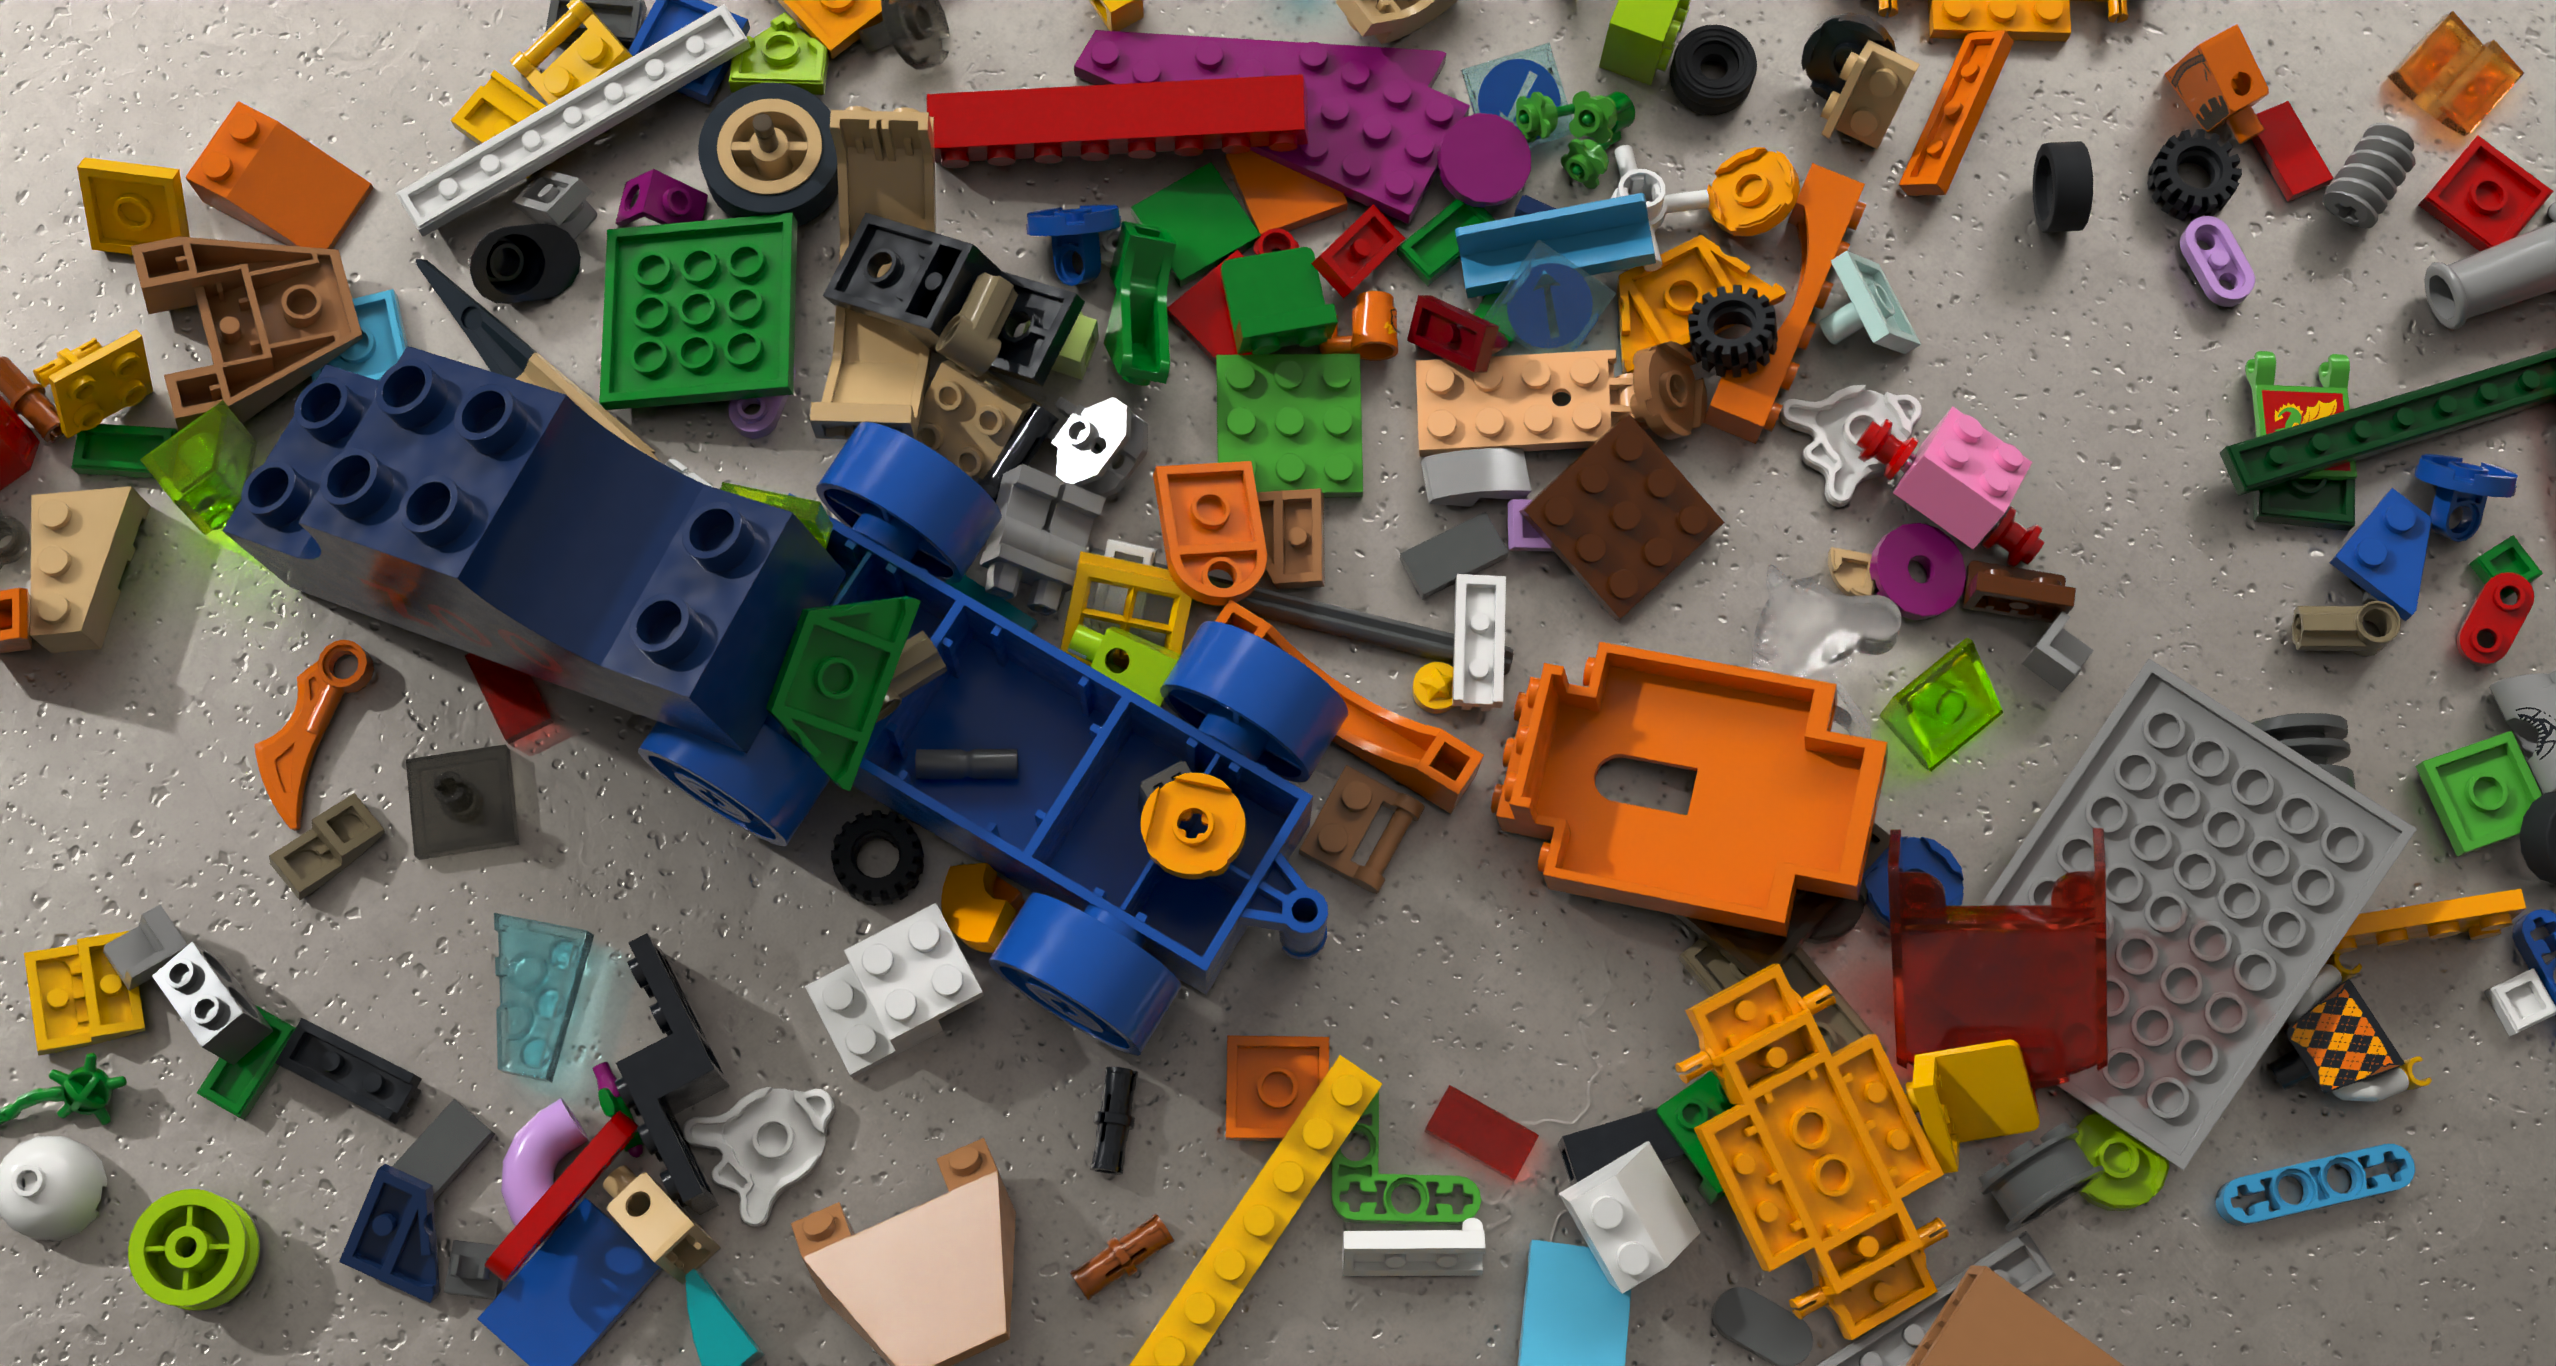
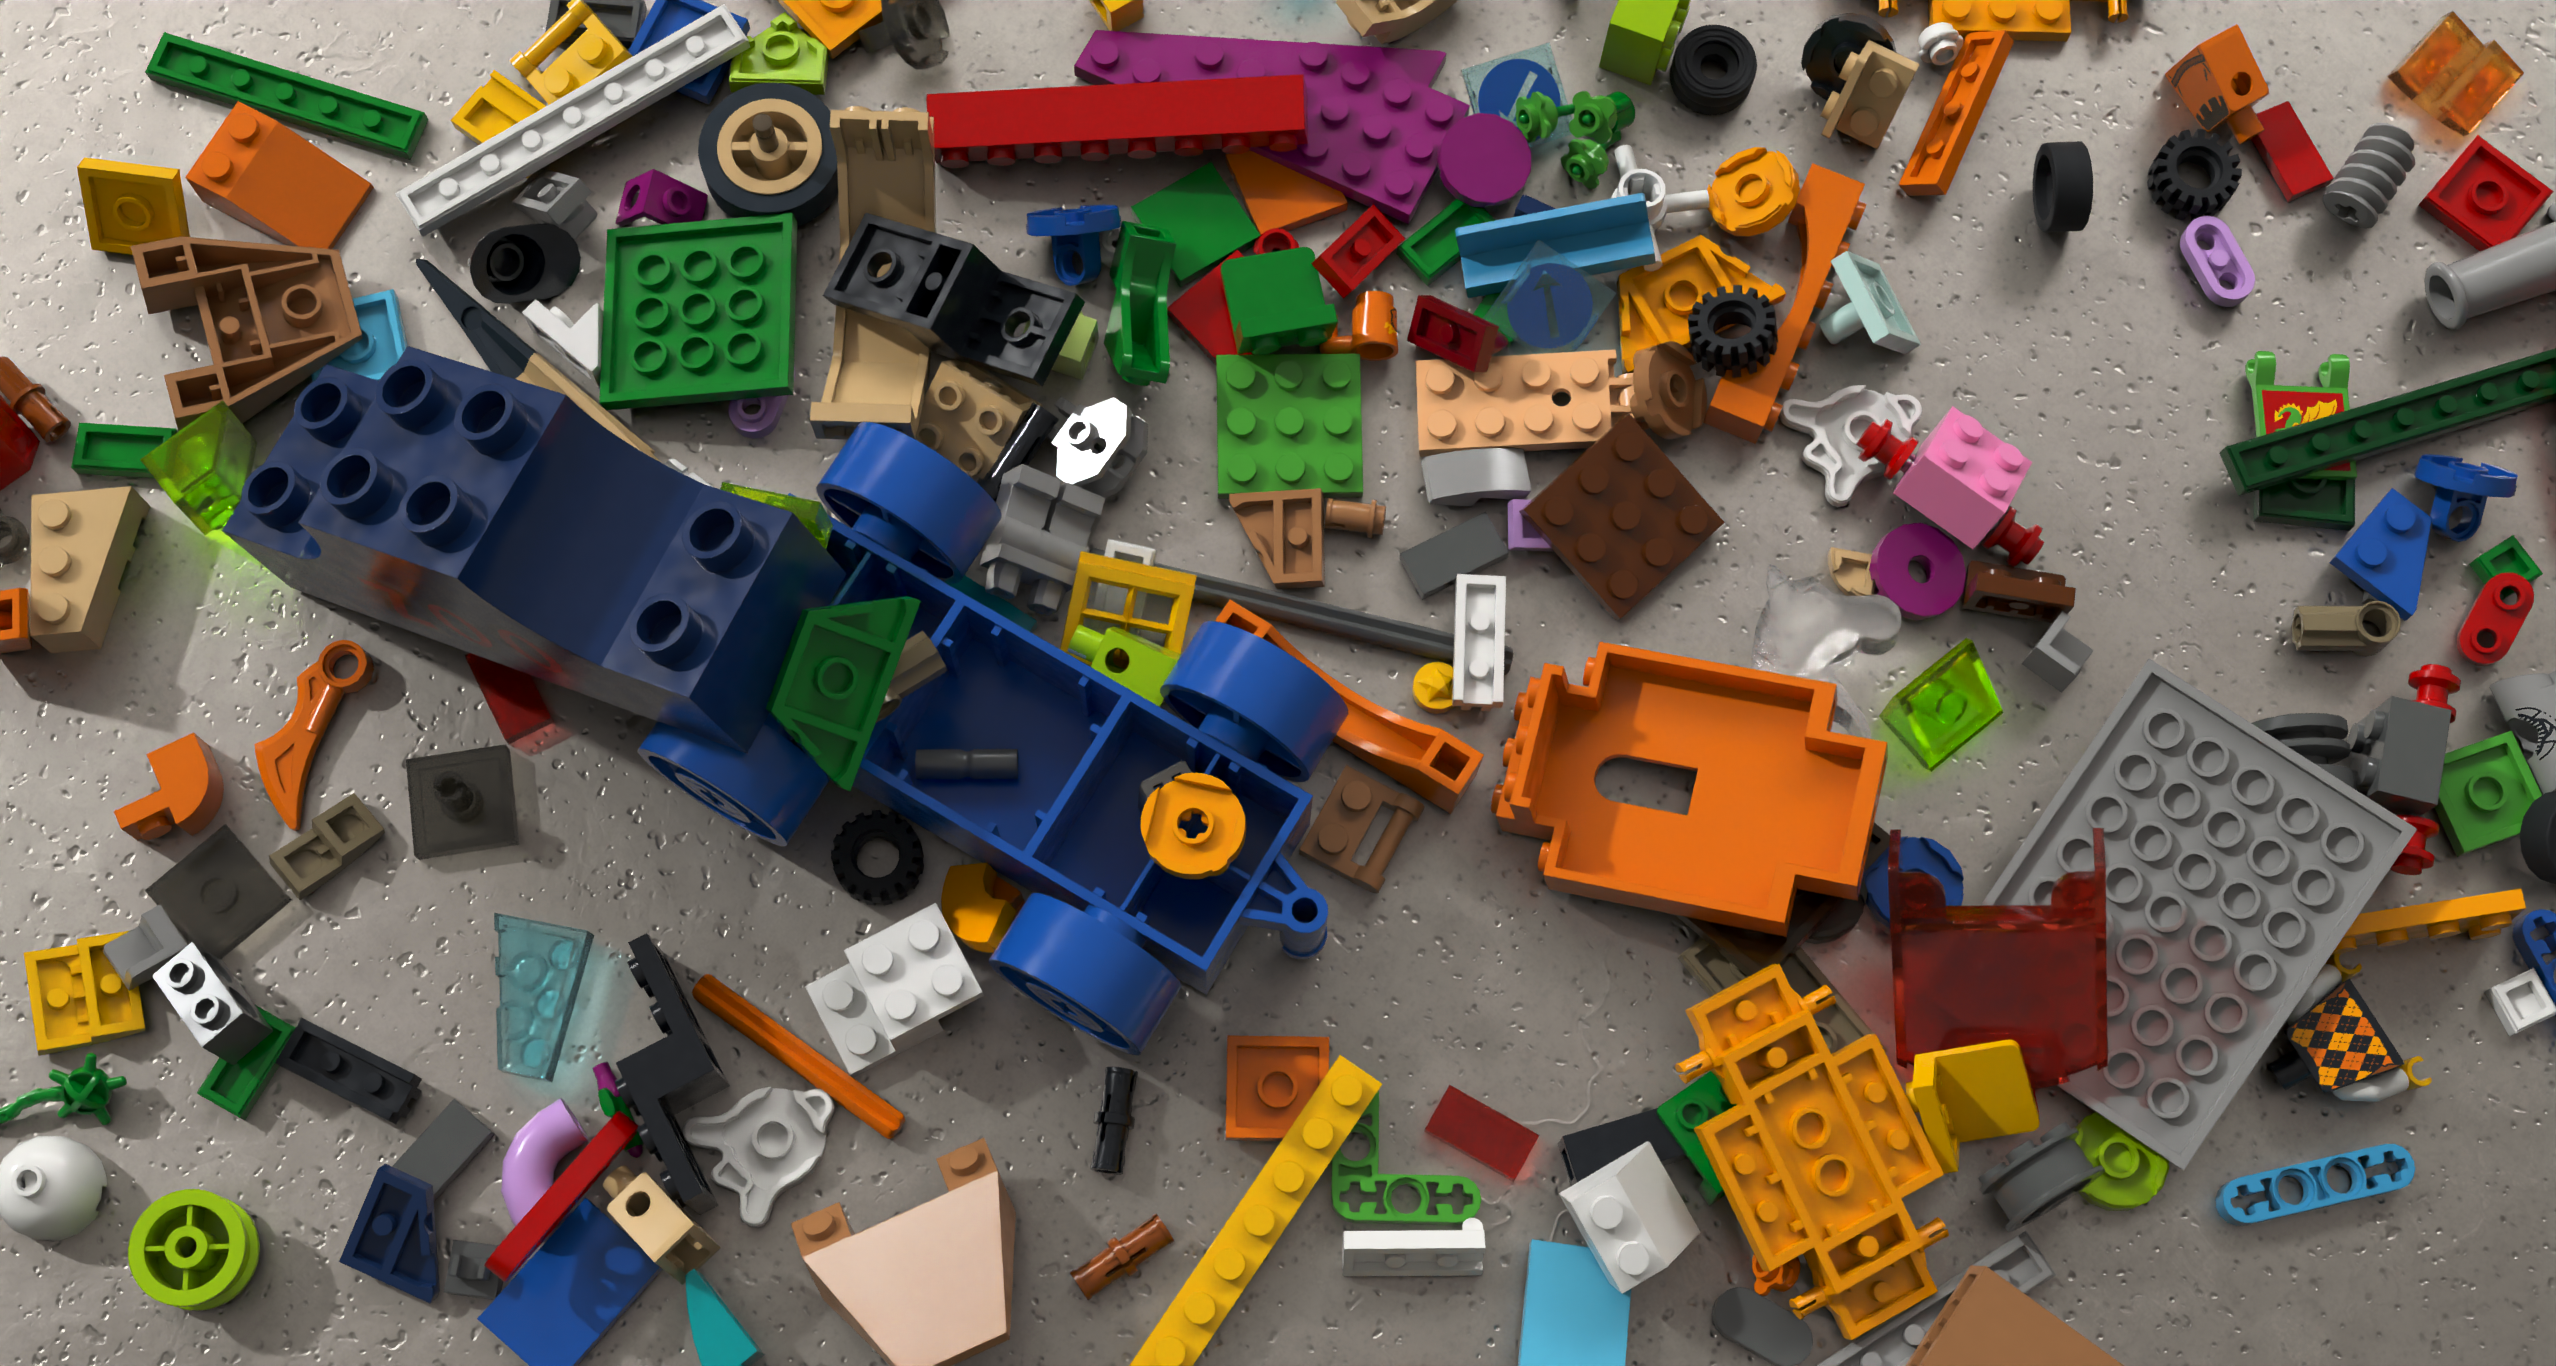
(96, 381): yellow plate -> none
(188, 791): none -> orange brick
(219, 893): none -> clear smoke tile
(287, 95): none -> green tile
(577, 342): none -> white slope
(798, 1056): none -> orange axle
(973, 334): dark tan piece -> none
(1211, 524): orange tile -> none
(1355, 516): none -> medium nougat pin
(1779, 1279): none -> orange plate
(1939, 43): none -> white plate
(2402, 757): none -> dark grey brick

